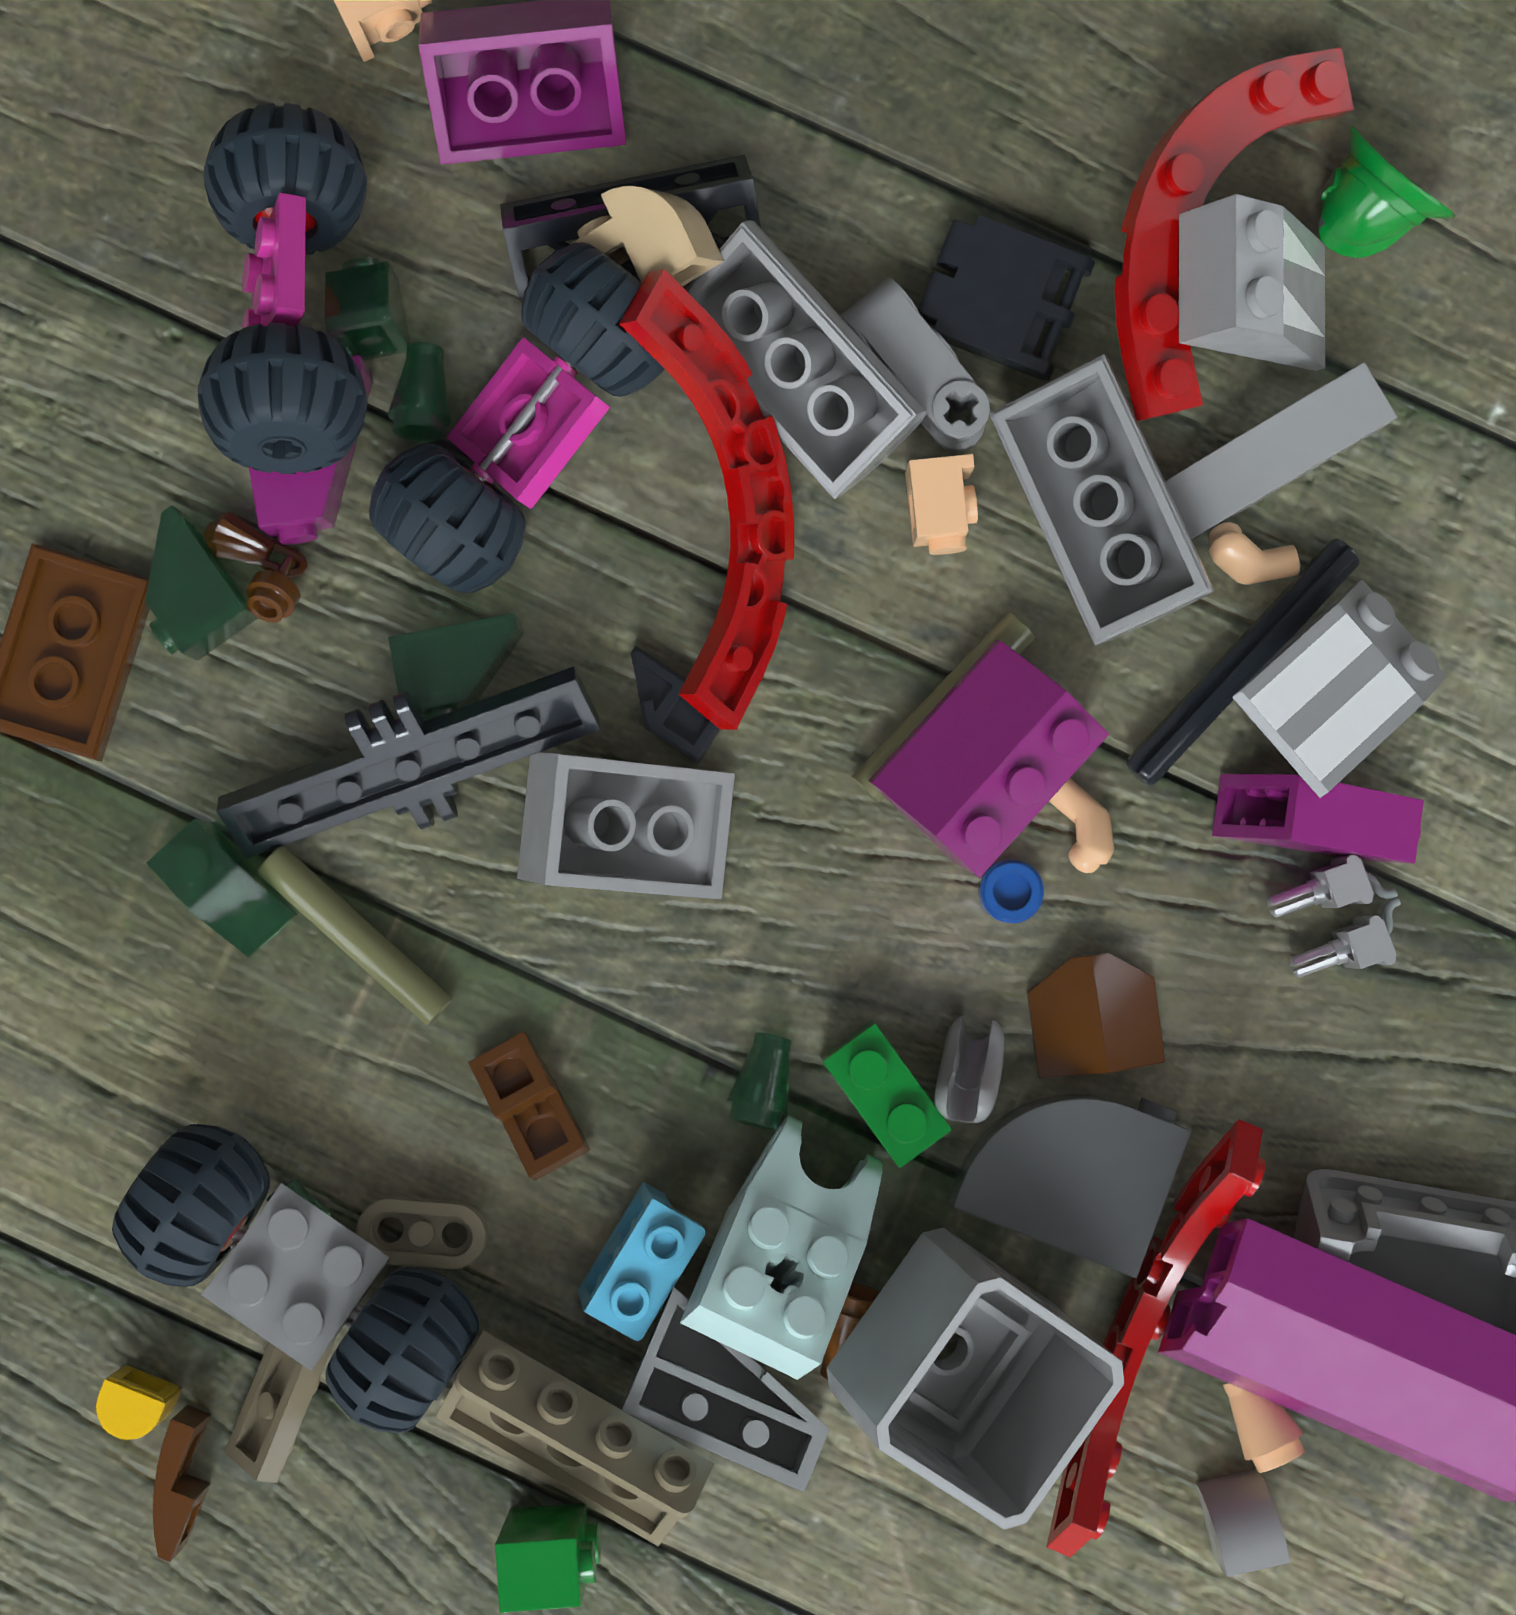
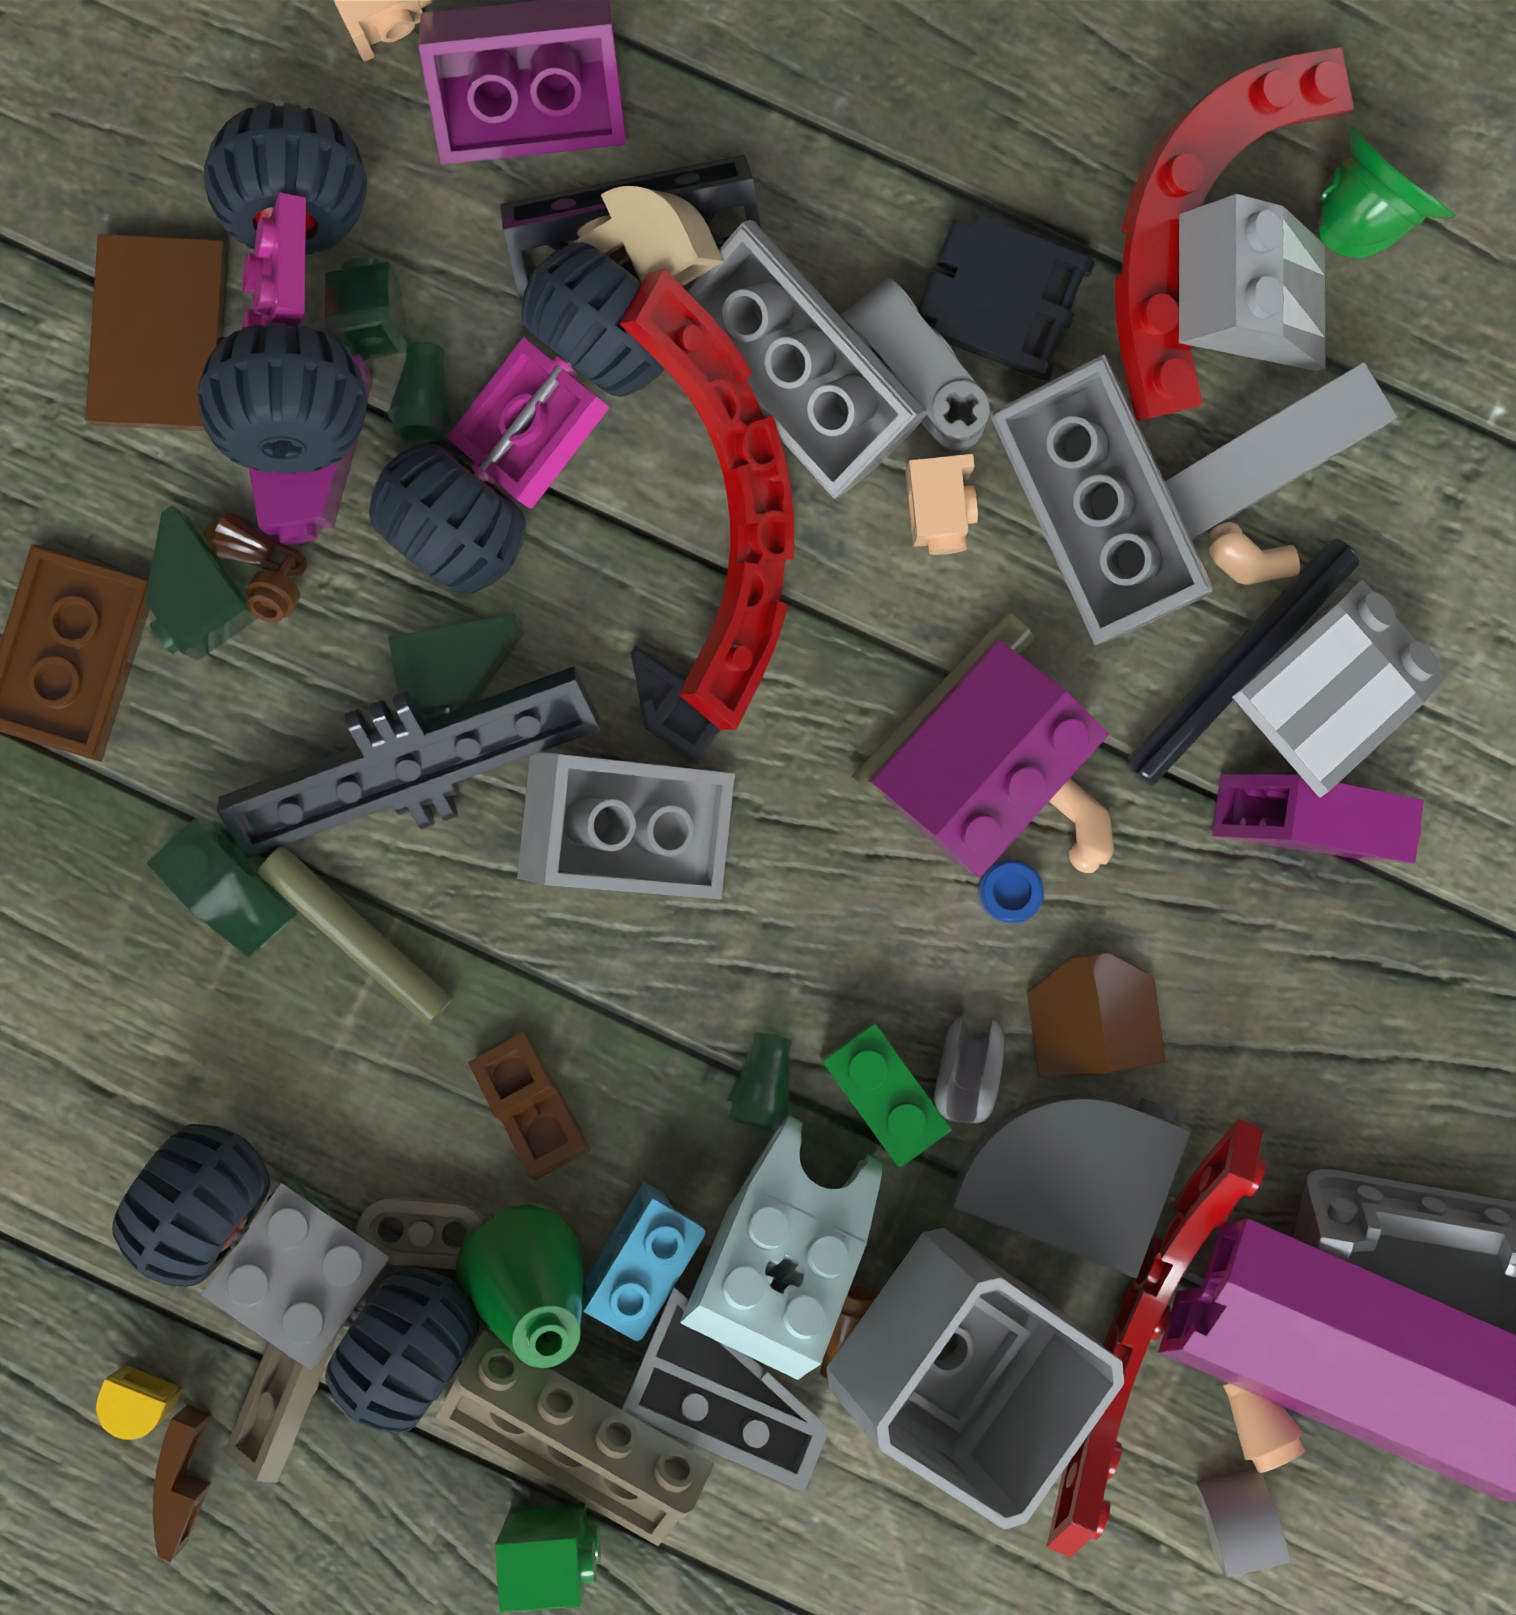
(153, 329): none -> reddish brown tile
(526, 1282): none -> green cone
(1356, 945): piece -> none

